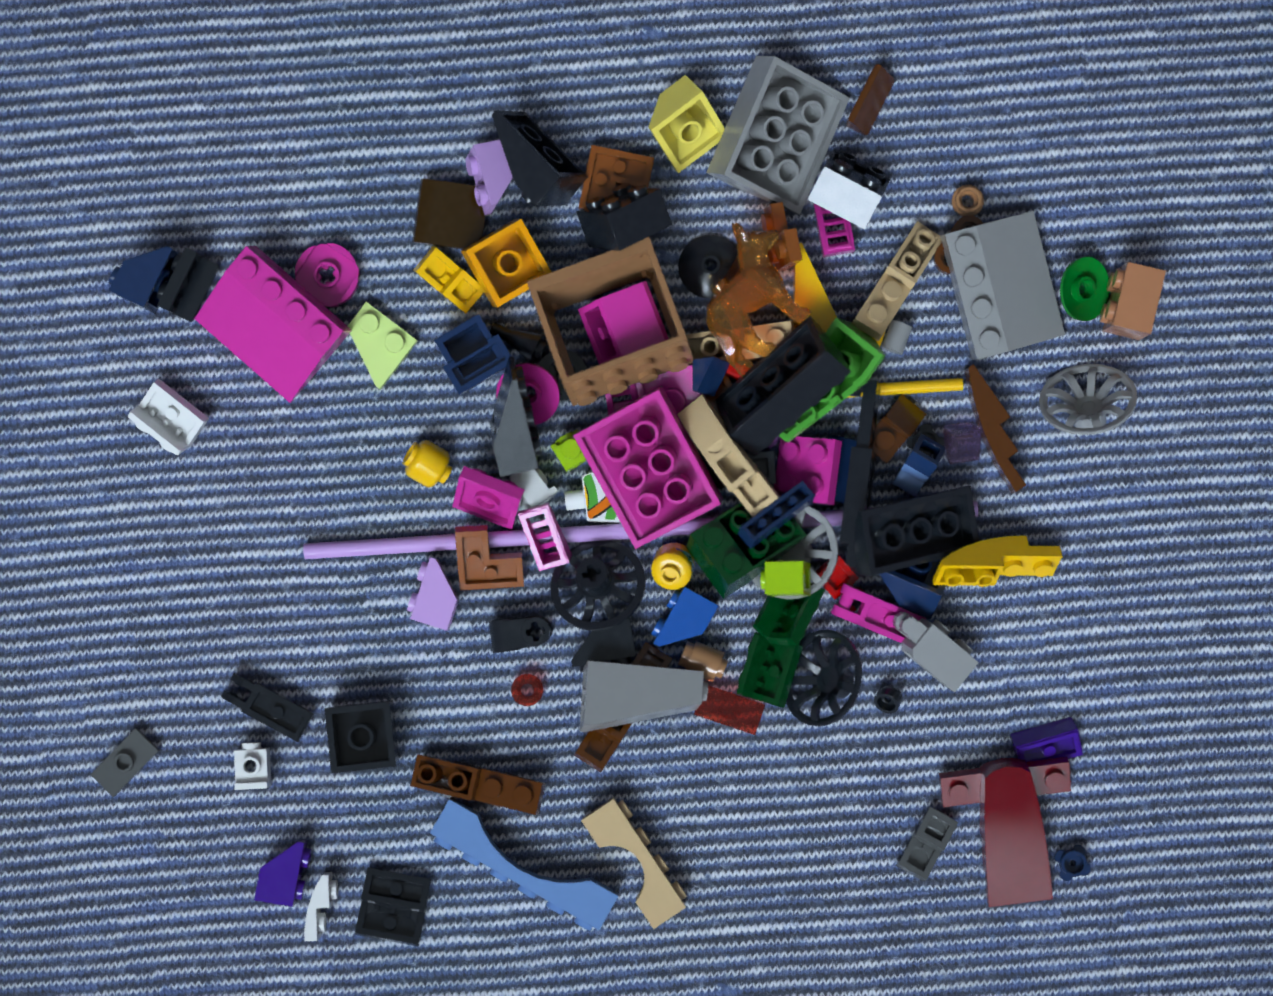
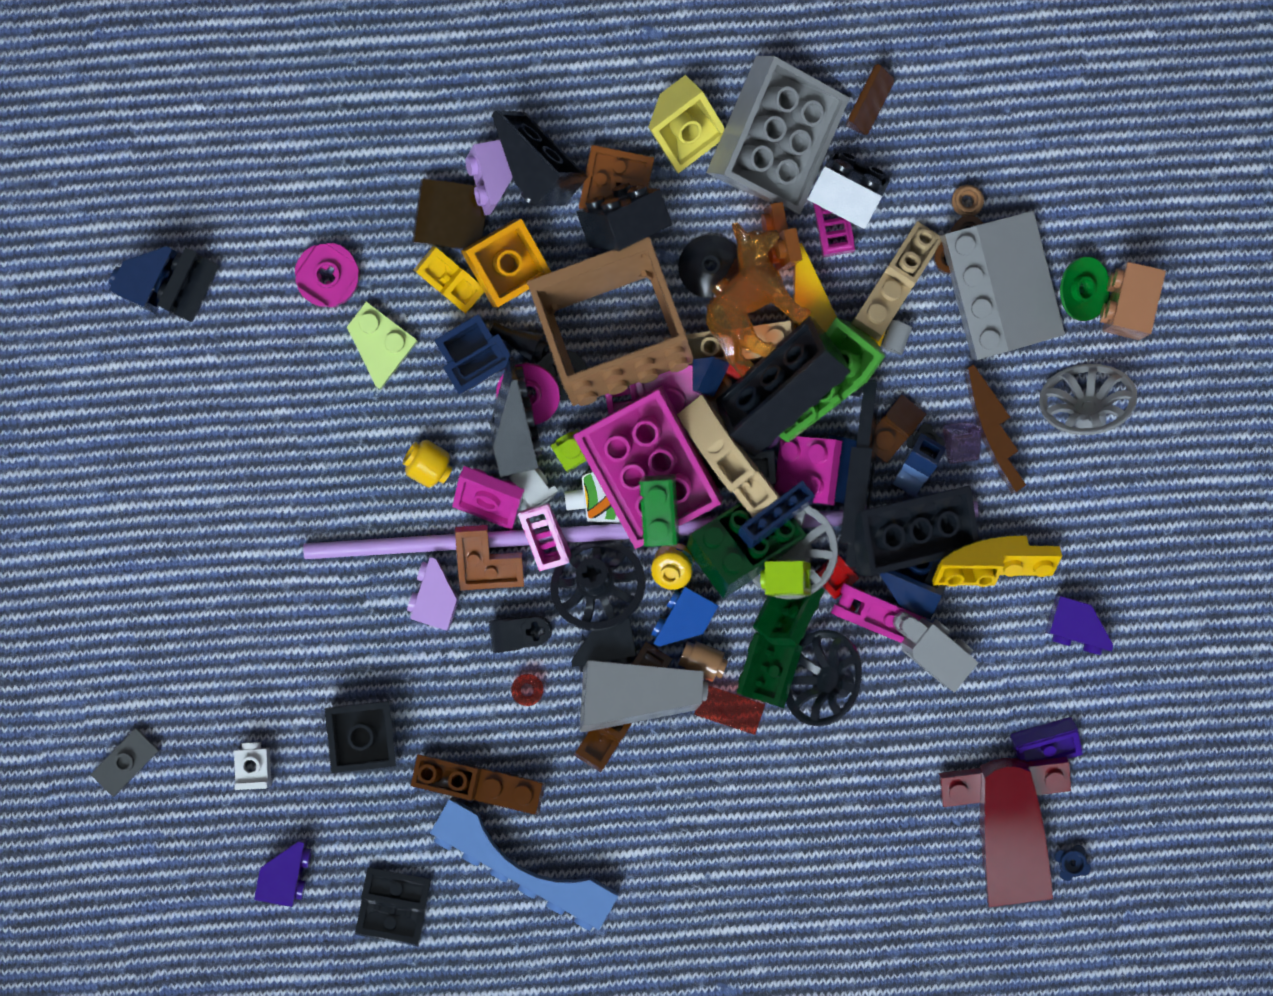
(168, 418): white bracket -> none
(270, 708): black hinge -> none
(271, 322): dark pink slope -> none
(322, 897): white slope -> none
(611, 827): tan arch -> none
(623, 323): dark pink slope -> none
(659, 510): none -> green brick
(888, 706): black hinge -> none
(920, 386): yellow bar -> none
(926, 844): dark grey slope -> none
(1077, 623): none -> dark purple slope

